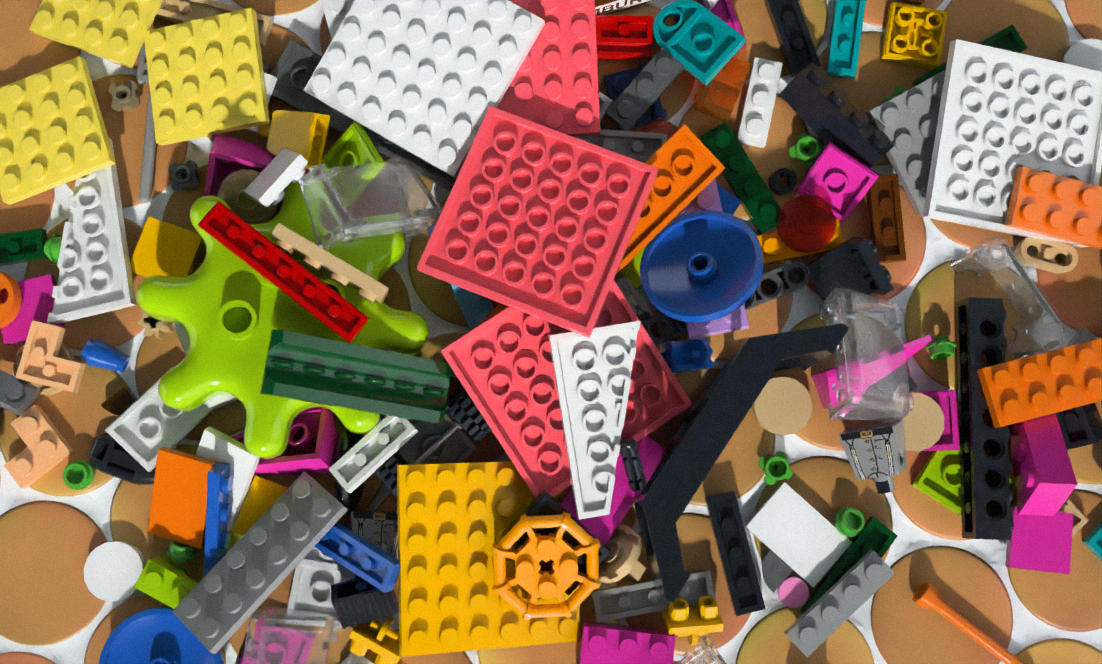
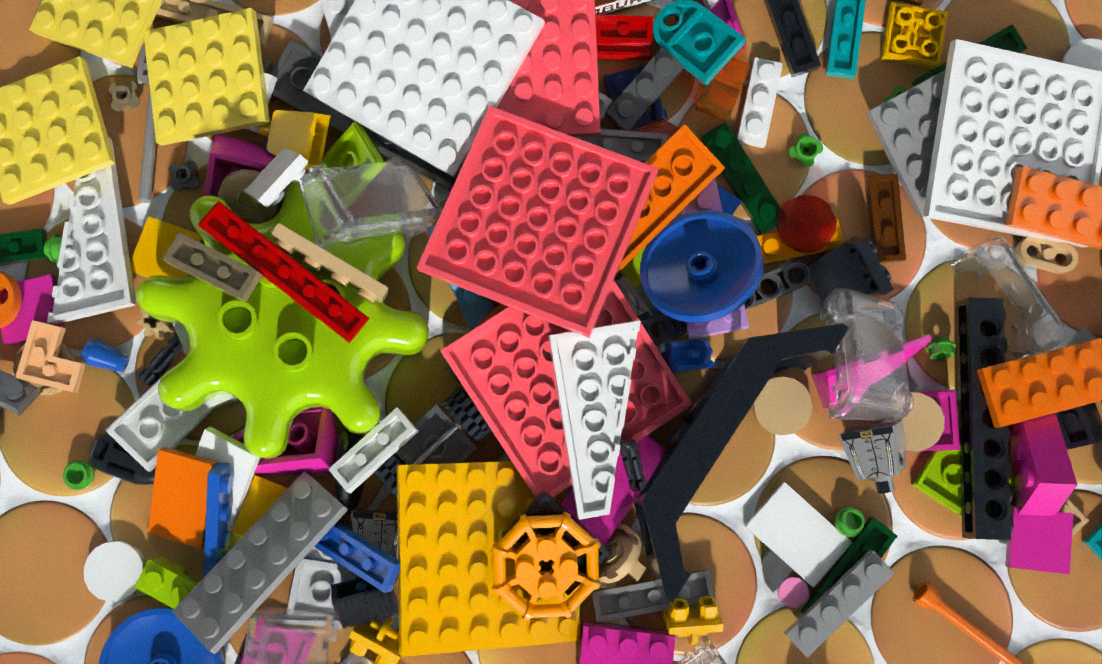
(44, 448): light nougat plate -> none
(120, 401): dark brown tile -> none
(161, 360): none -> black axle
(180, 552): bright green plate -> none
(212, 267): none -> dark tan plate
(355, 377): dark green plate -> none
(734, 553): black plate -> none
(783, 471): bright green plate -> none
(791, 183): black bush -> none
(835, 116): black brick -> none
(838, 180): dark pink tile -> none

